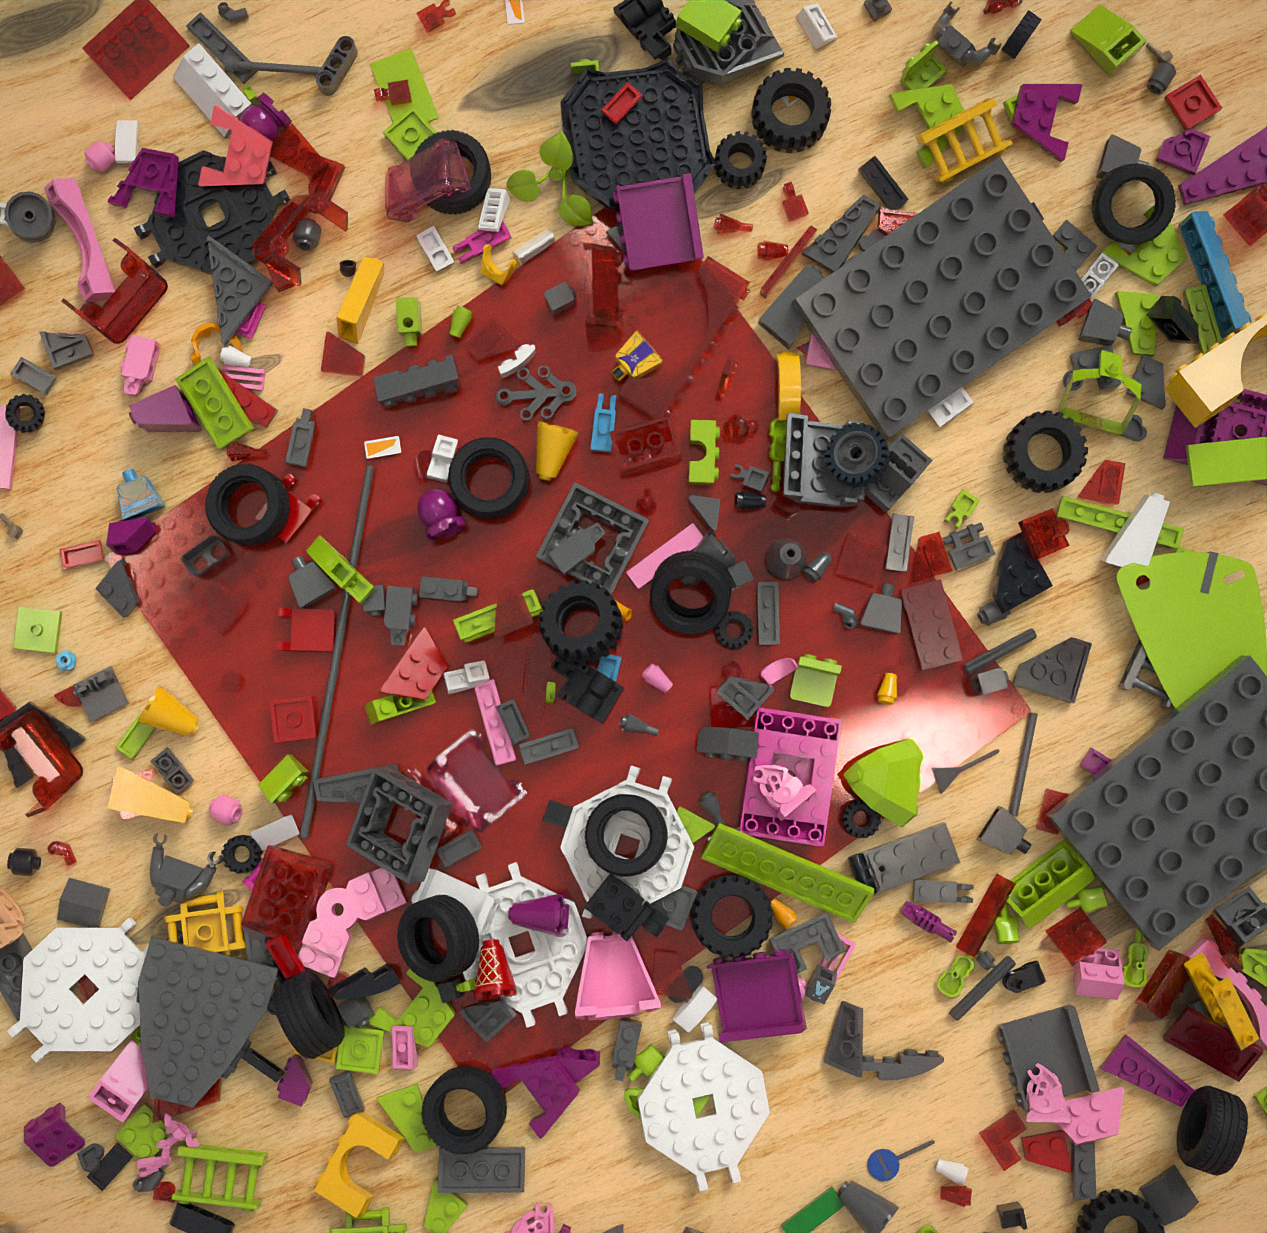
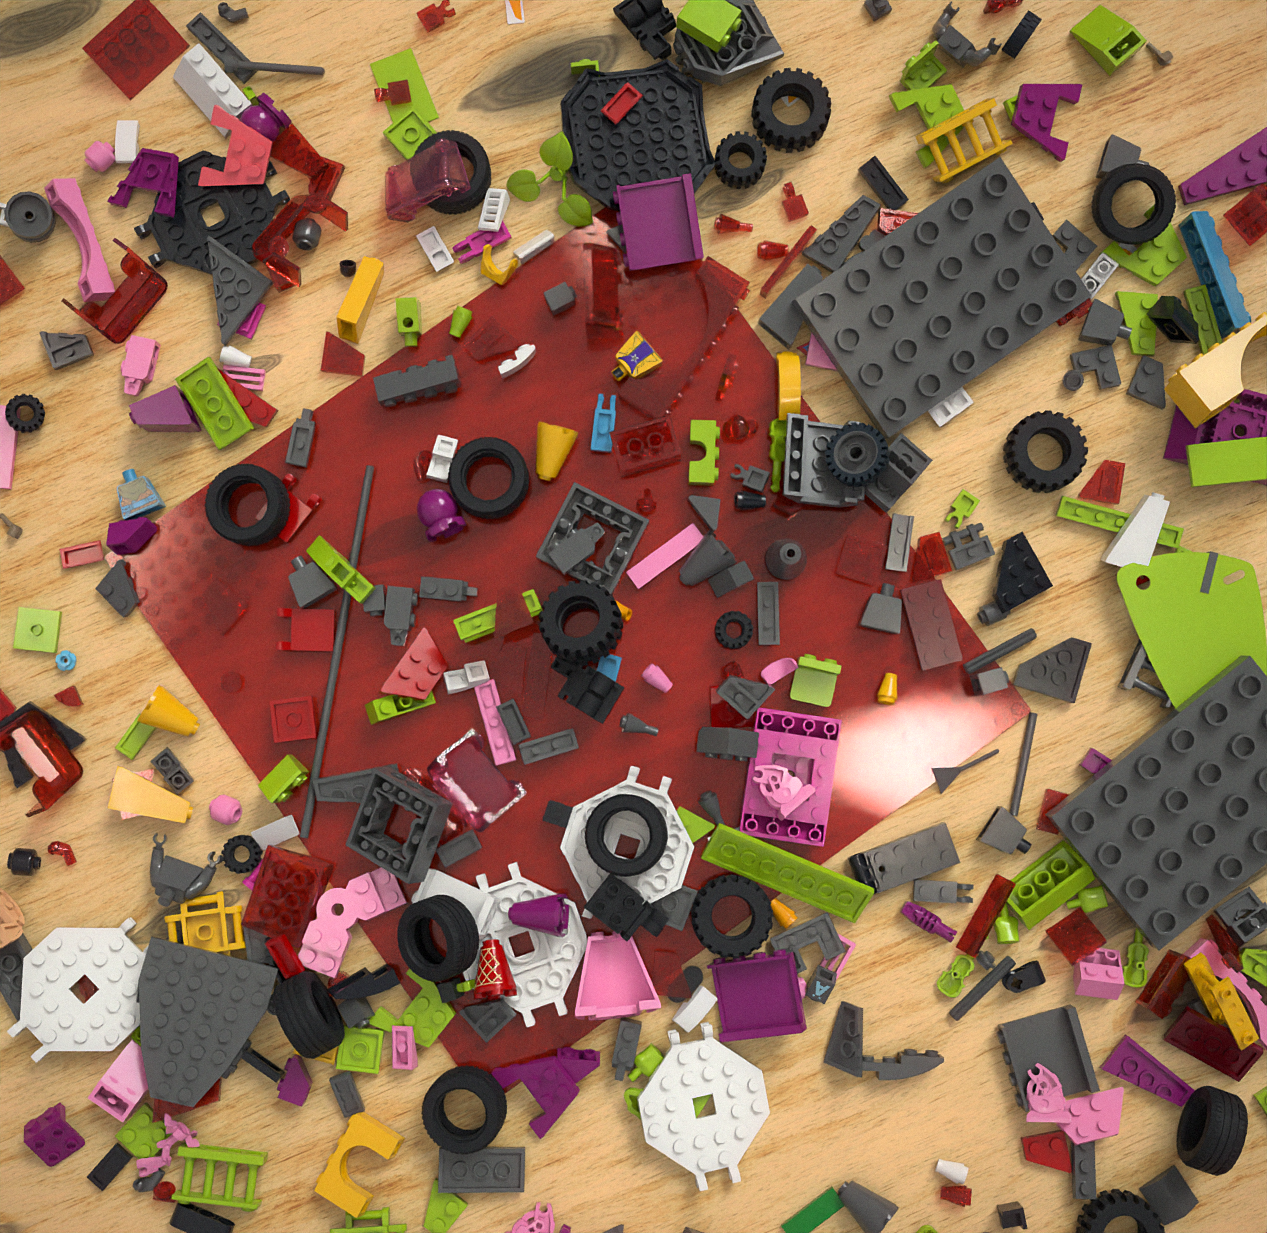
(33, 375): dark grey tile -> none
(83, 903): dark grey slope -> none
(90, 1157): dark grey tile -> none
(100, 693): dark grey hinge -> none
(197, 551): dark grey piece -> none
(205, 331): light orange helmet -> none
(239, 451): clear red cone -> none
(336, 75): dark grey beam -> none
(382, 447): sticker -> none
(405, 1110): lime wing -> none
(540, 393): dark grey plant -> none
(550, 692): lime tile -> none
(684, 619): black tyre -> none
(816, 26): white slope -> none
(816, 568): dark grey cone -> none
(848, 615): dark grey arm -> none
(851, 828): black tyre -> none
(885, 1164): blue piece -> none
(889, 780): lime brick -> none
(998, 1138): clear red plate -> none
(1045, 533): clear red plate -> none
(1111, 366): lime piece -> none
(1135, 430): dark grey tile -> none
(1161, 77): dark grey brick -> none
(1184, 151): magenta plate -> none
(1193, 102): red plate -> none

